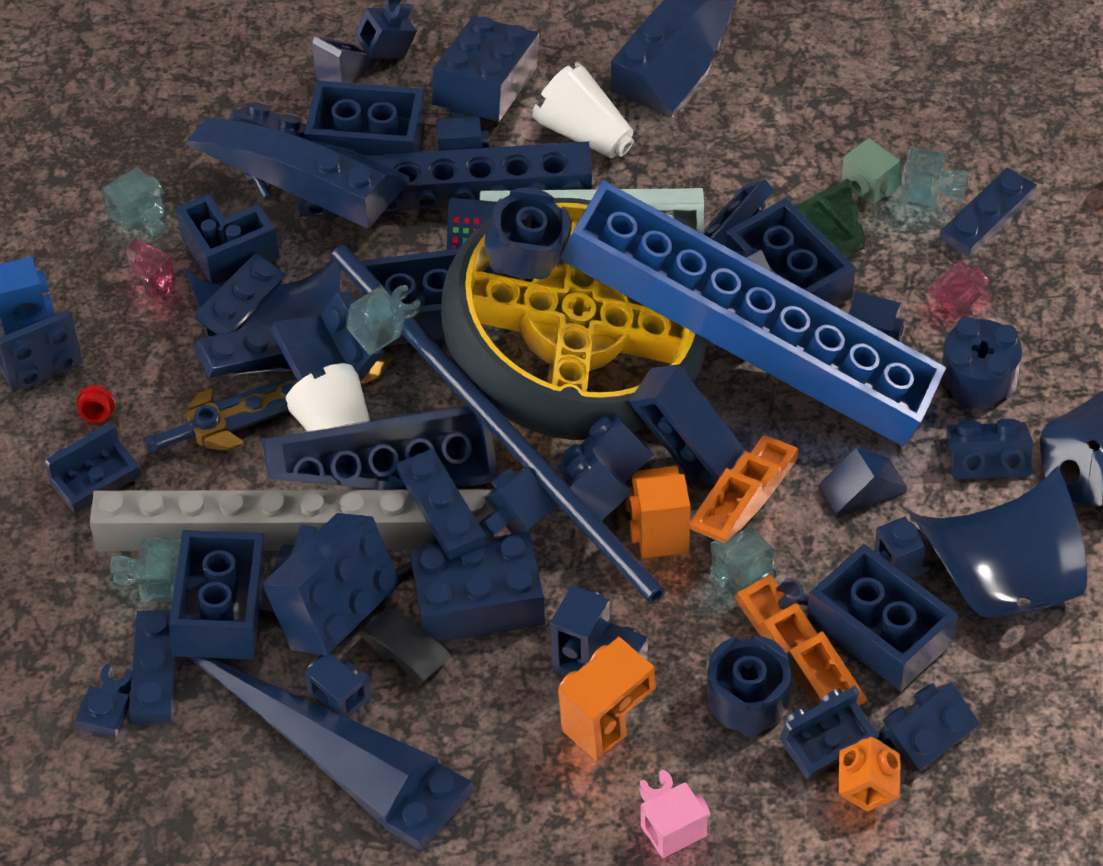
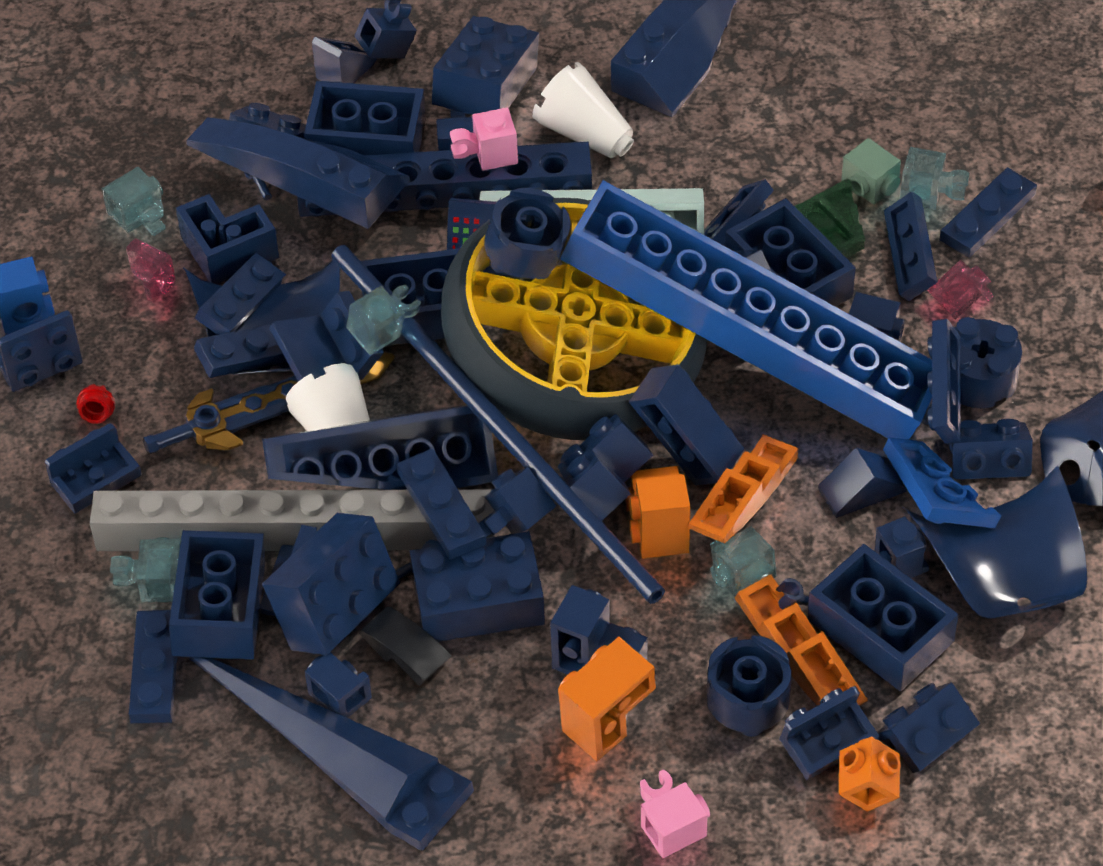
(107, 706): dark blue plate -> none
(492, 140): none -> bright pink brick
(910, 246): none -> dark blue plate
(932, 487): none -> blue wing
(944, 381): none -> dark blue plate

